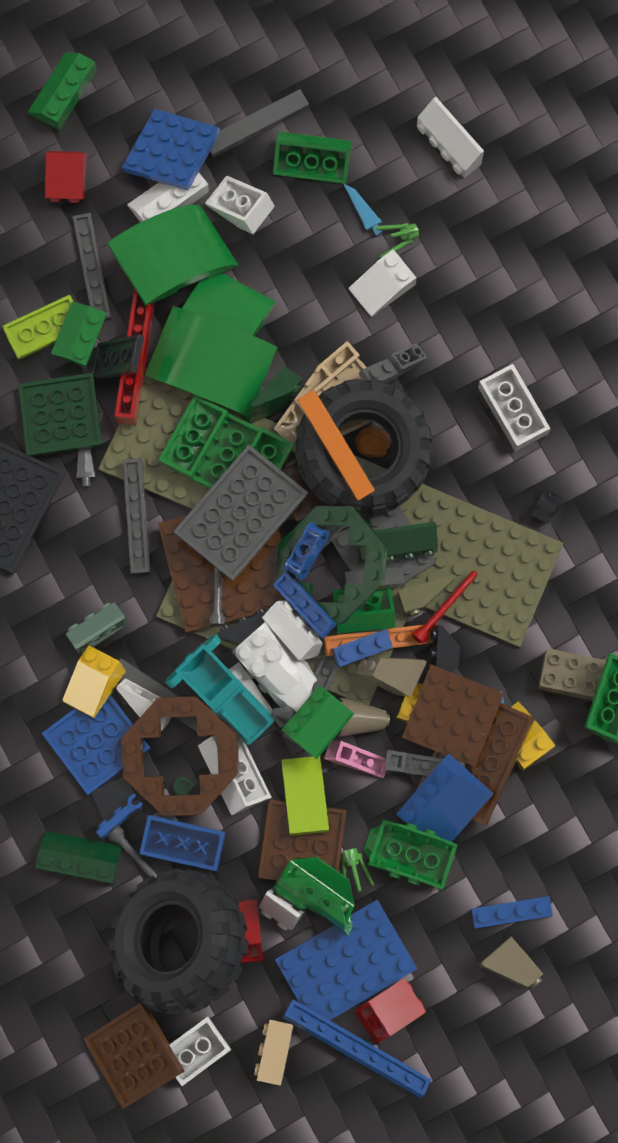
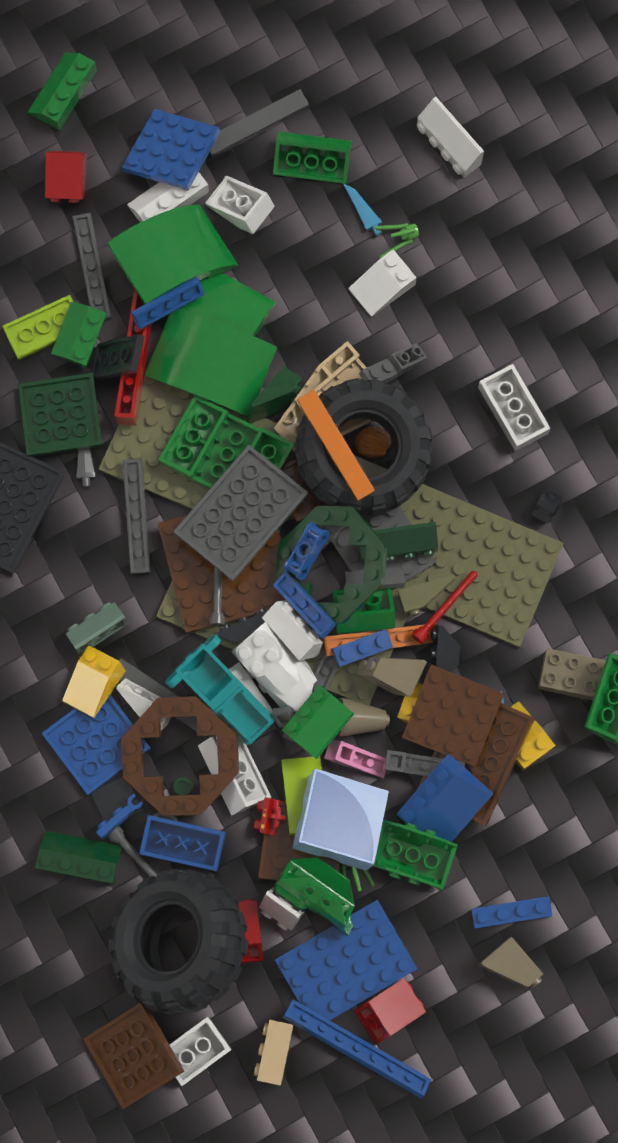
(167, 303): none -> blue tile
(270, 816): none -> red hips
(341, 819): none -> tile

